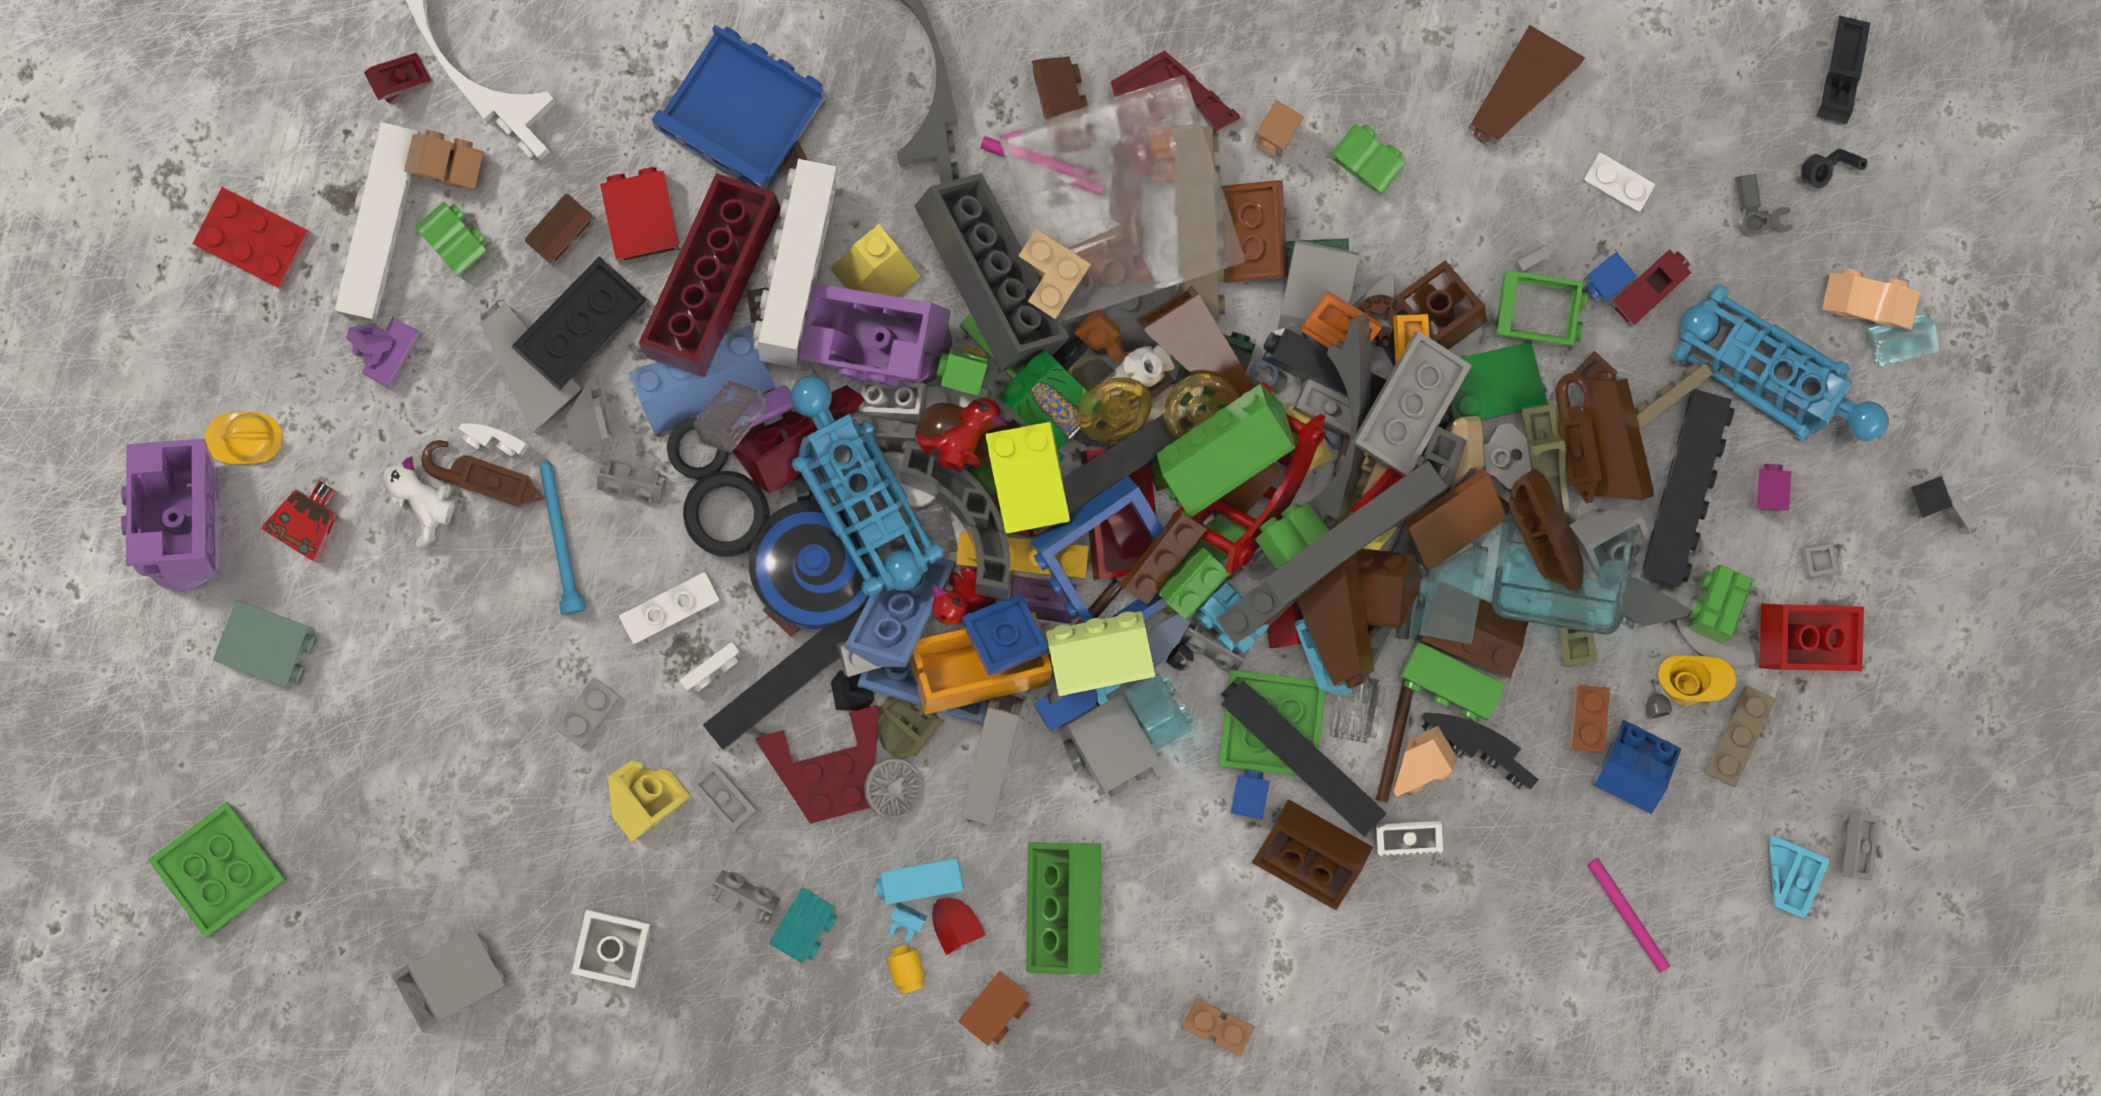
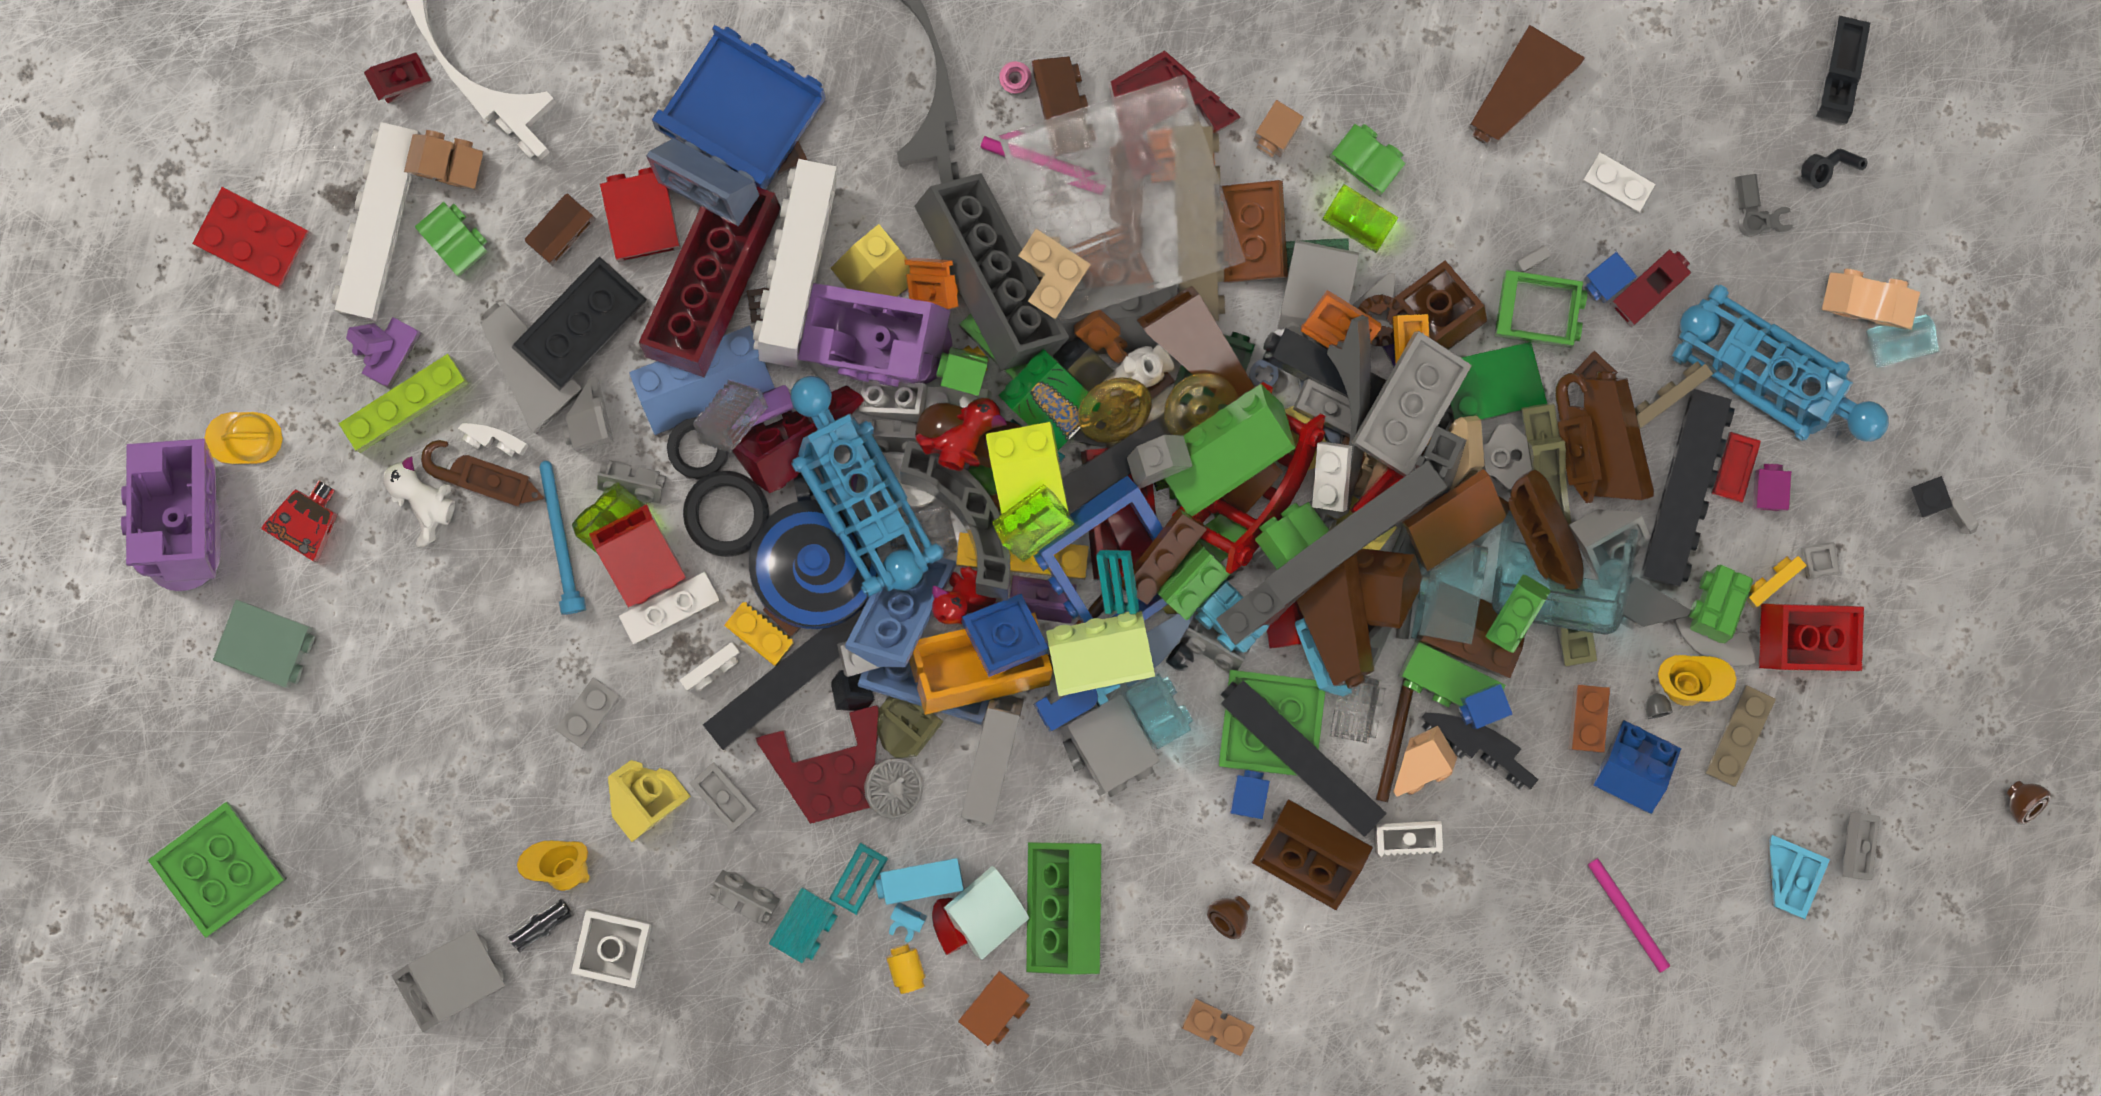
(403, 403): none -> lime brick
(540, 925): none -> black pin
(555, 862): none -> yellow piece
(609, 507): none -> clear neon green brick
(637, 556): none -> red brick
(703, 179): none -> sand blue slope
(759, 633): none -> yellow brick
(871, 855): none -> teal tile
(932, 281): none -> orange plate
(986, 912): none -> light aqua slope
(1015, 67): none -> bright pink plate
(1033, 523): none -> clear neon green brick
(1106, 585): none -> teal tile
(1158, 459): none -> light grey slope
(1229, 916): none -> reddish brown brick
(1332, 476): none -> white plate
(1359, 218): none -> clear neon green brick
(1485, 706): none -> blue brick
(1518, 613): none -> bright green brick
(1736, 467): none -> red tile
(1784, 571): none -> yellow plate
(2027, 801): none -> reddish brown brick

